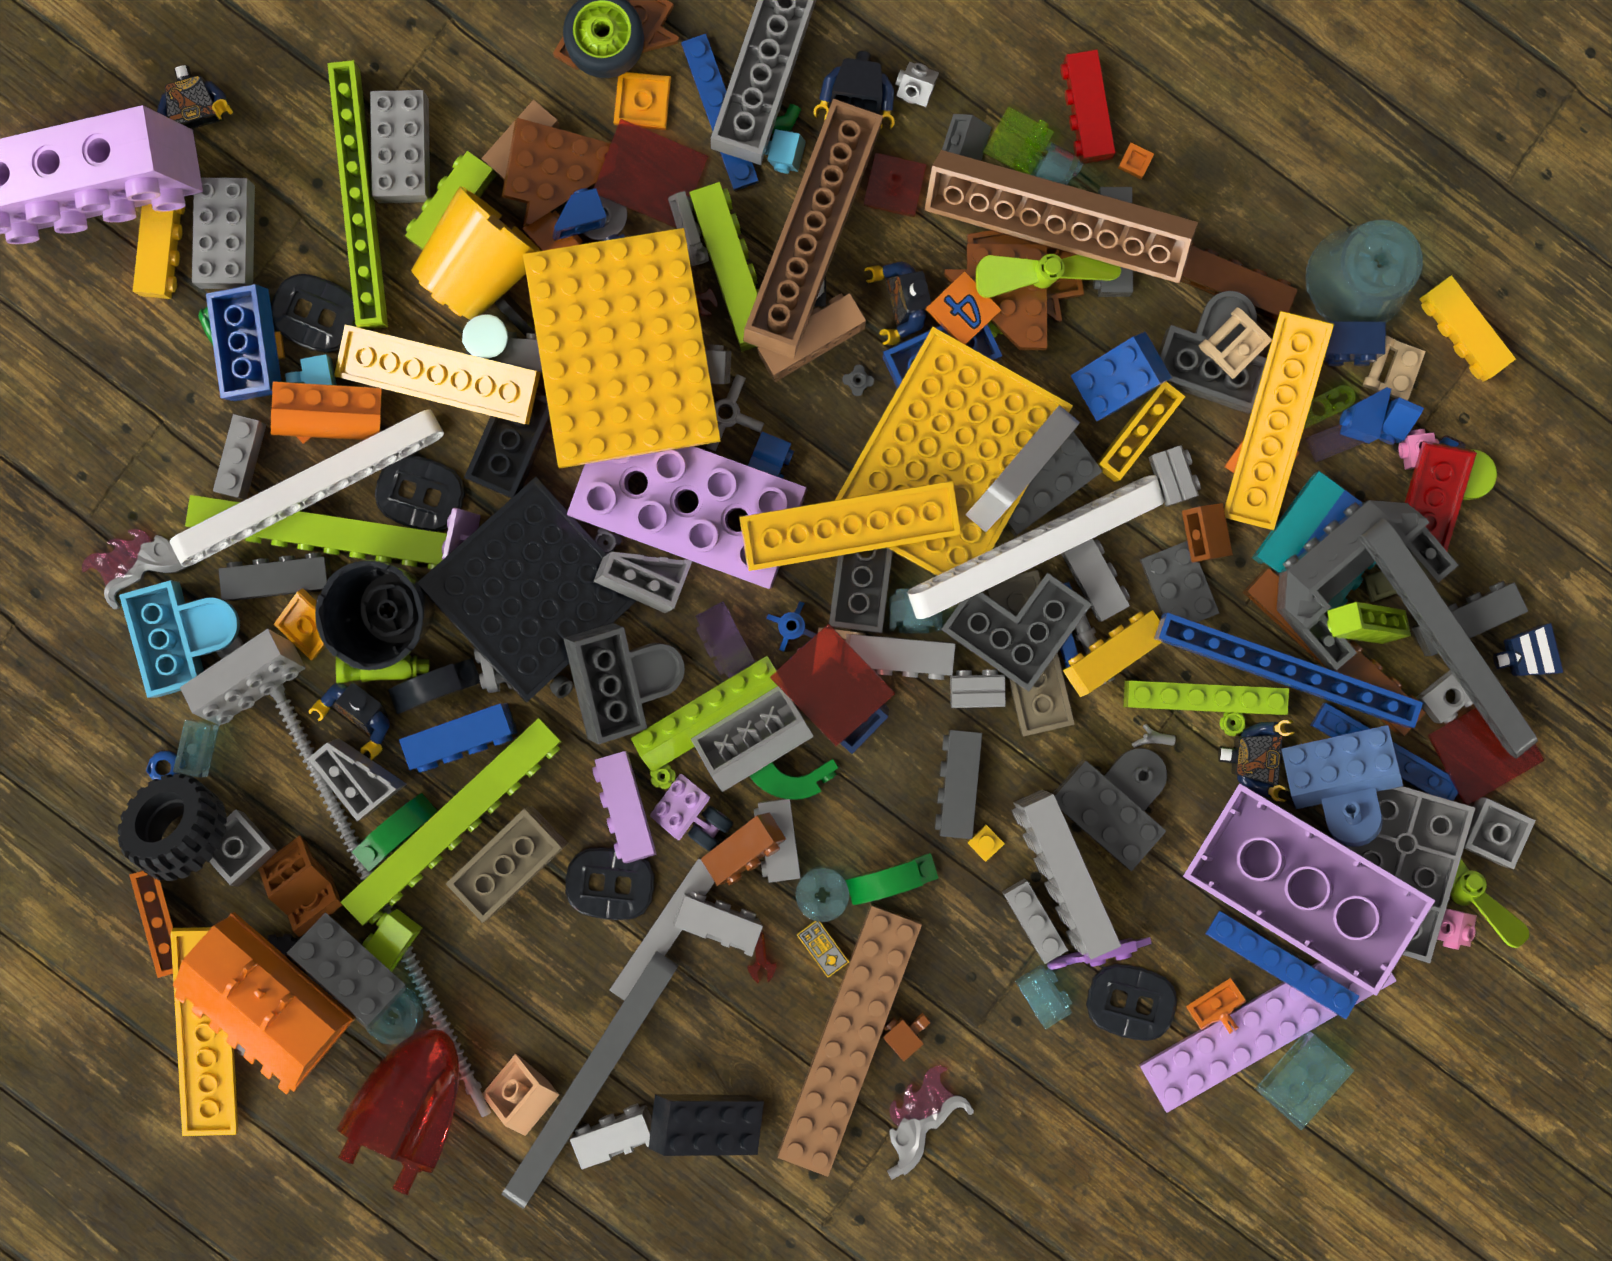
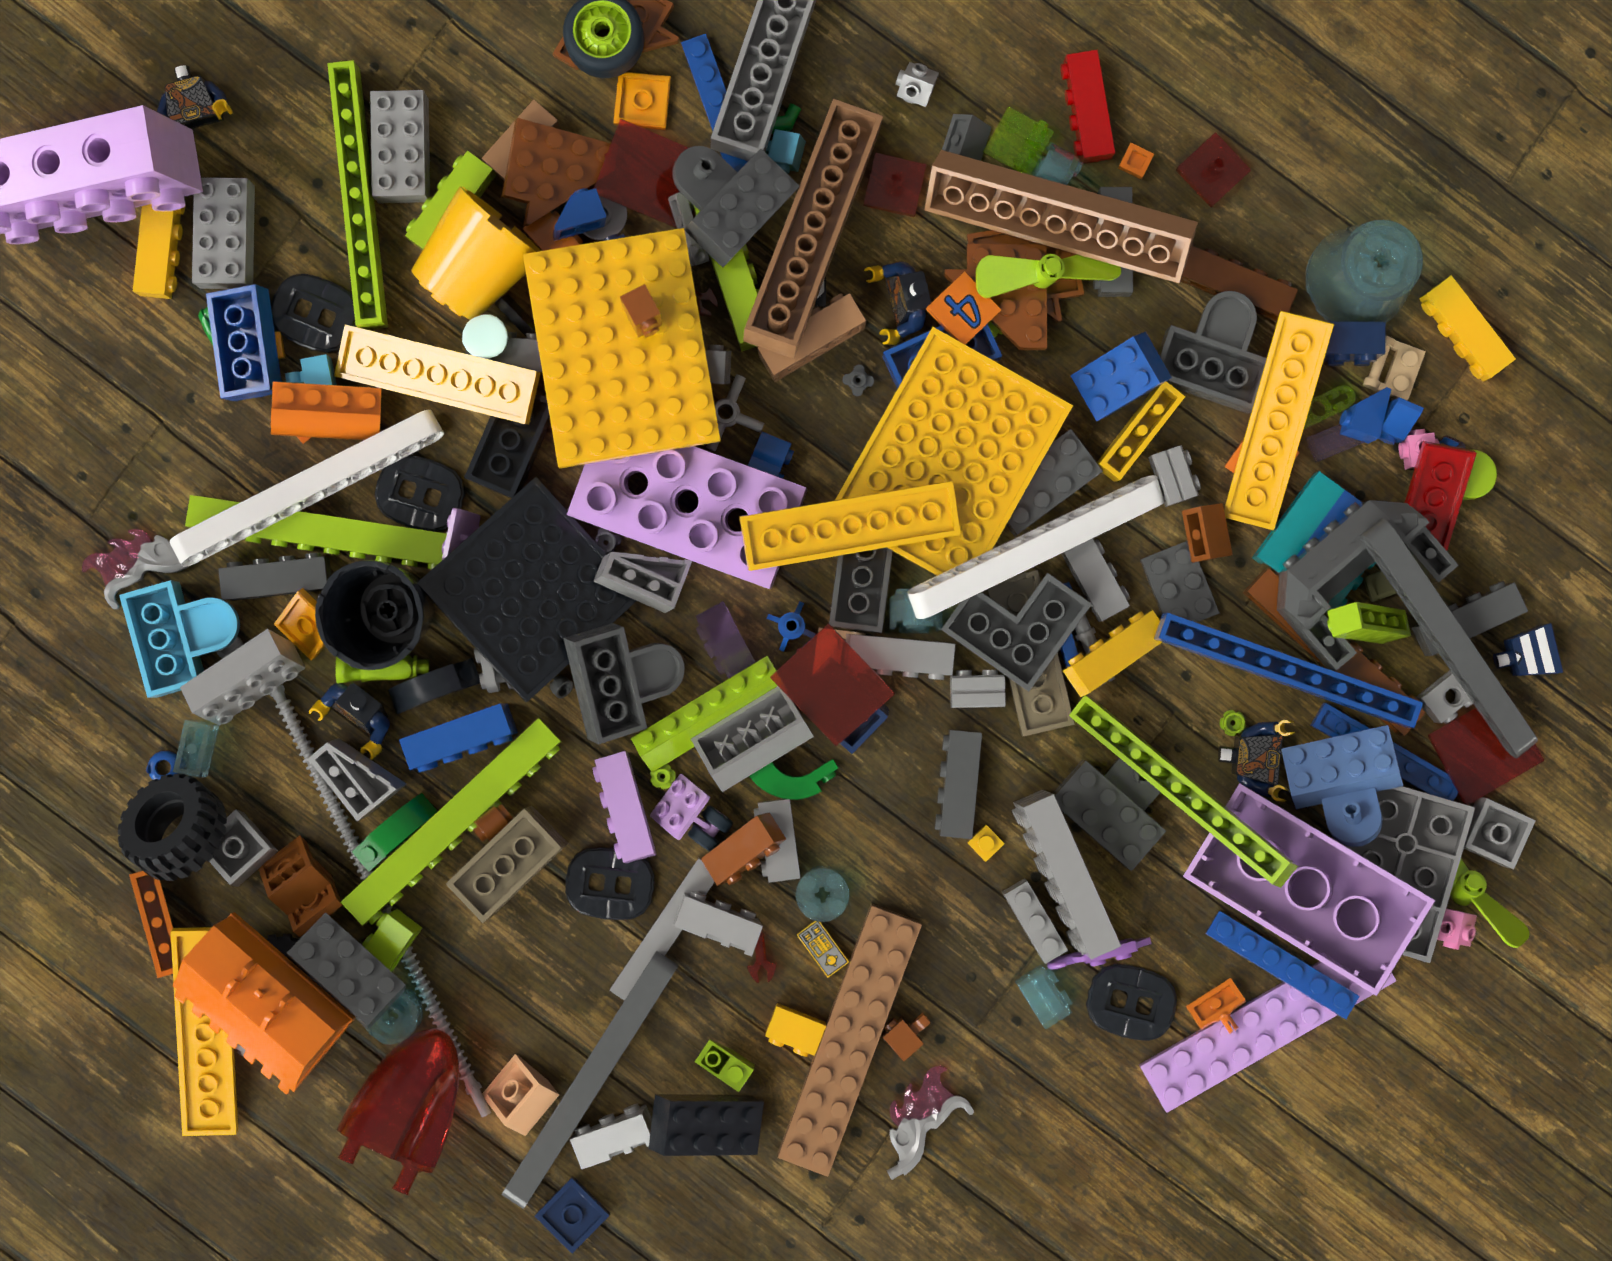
(239, 457): light grey brick -> none
(492, 822): none -> dark orange brick
(572, 1214): none -> dark blue plate
(641, 311): none -> dark orange brick
(725, 1064): none -> lime slope
(729, 202): none -> dark grey brick
(795, 1030): none -> yellow brick
(860, 85): black torso -> none
(892, 879): green arch -> none
(1022, 469): light grey beam -> none
(1154, 737): light grey bar -> none
(1184, 792): none -> lime brick
(1206, 697): lime brick -> none
(1213, 169): none -> clear red tile
(1242, 349): tan plate -> none
(1304, 1079): clear light blue brick -> none

